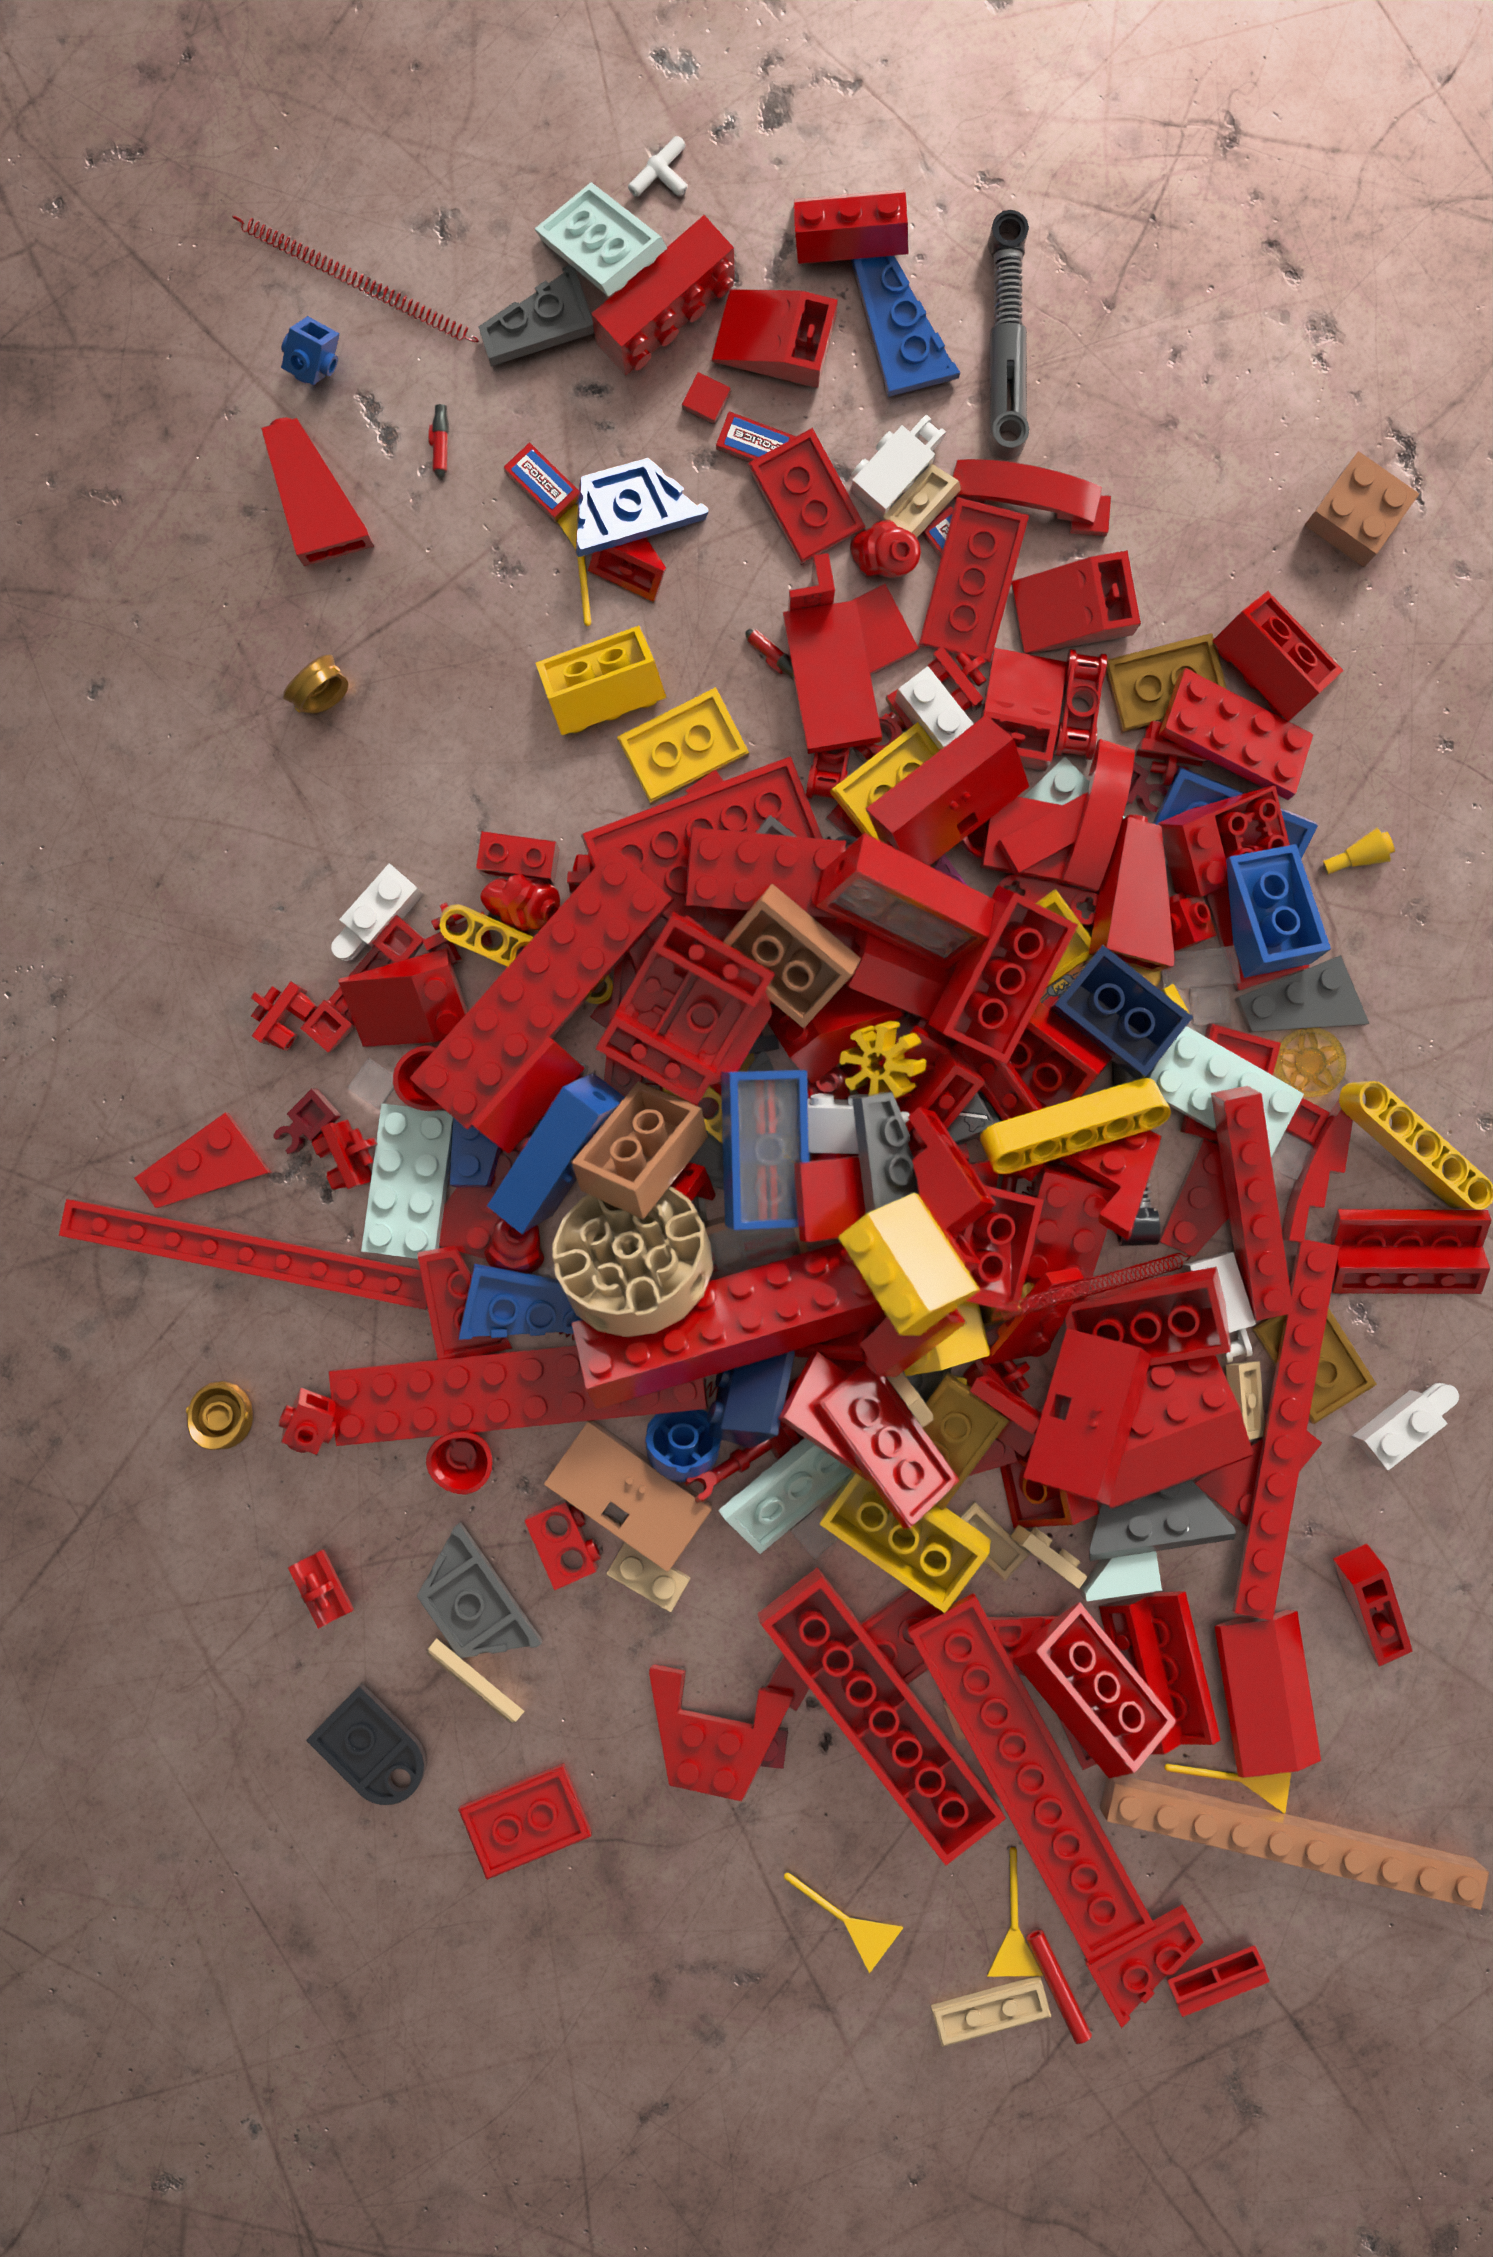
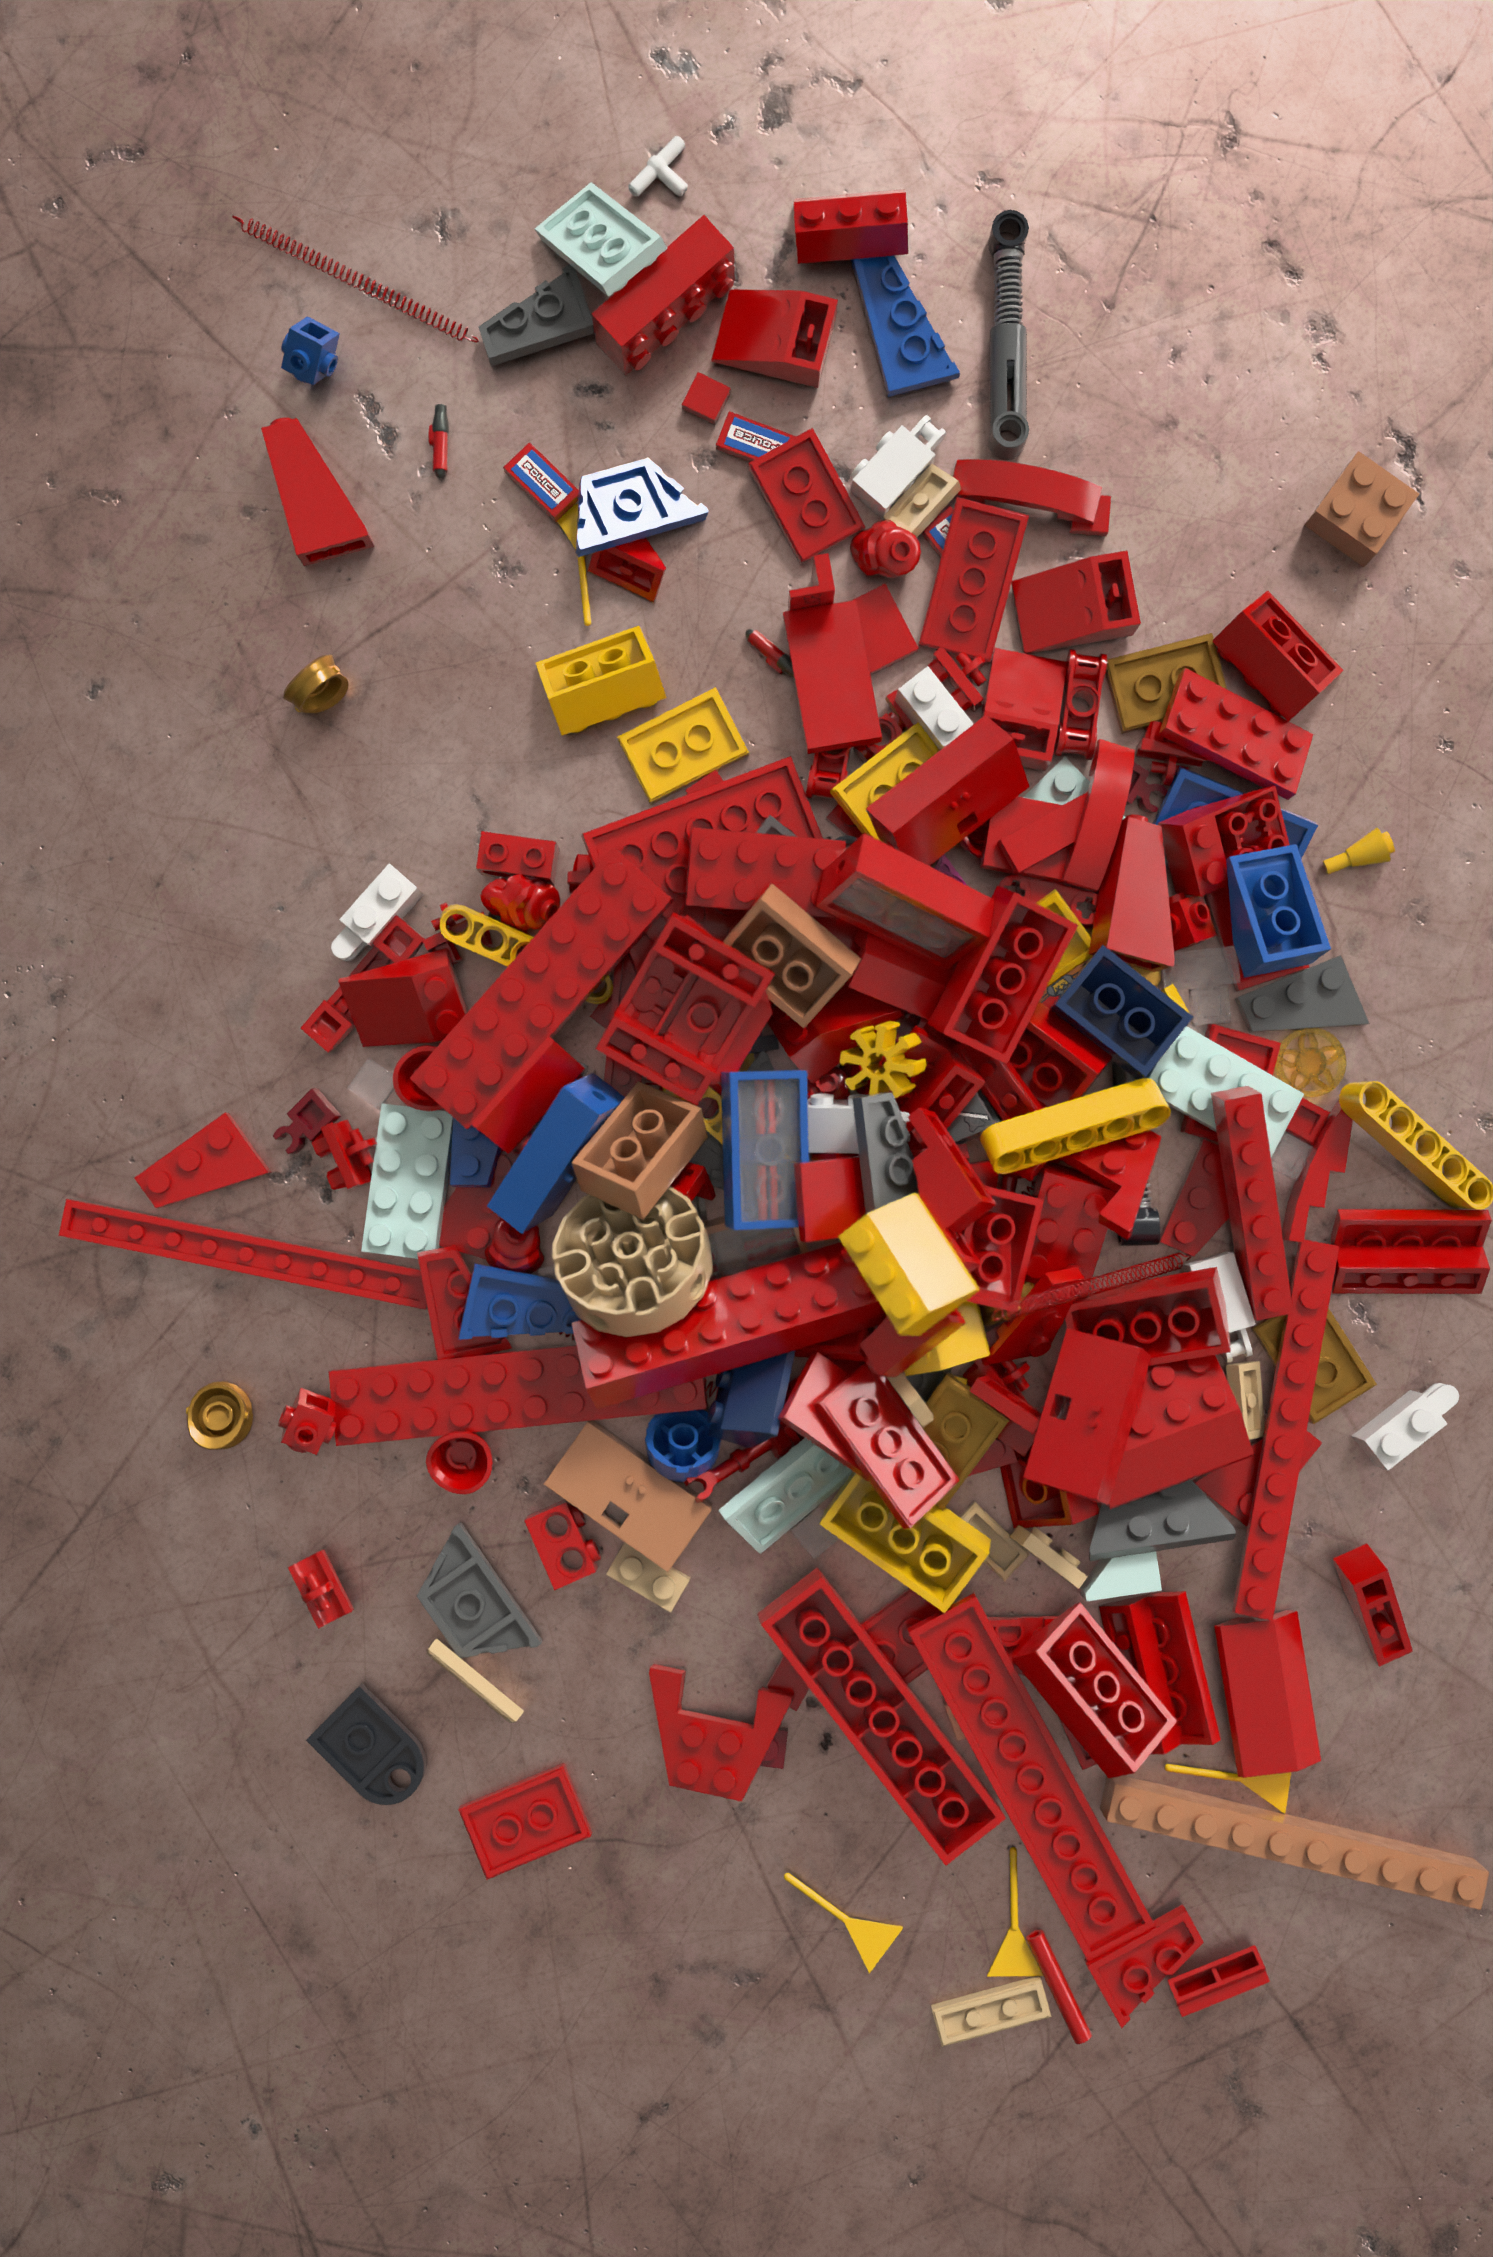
(272, 1027): red hips -> none

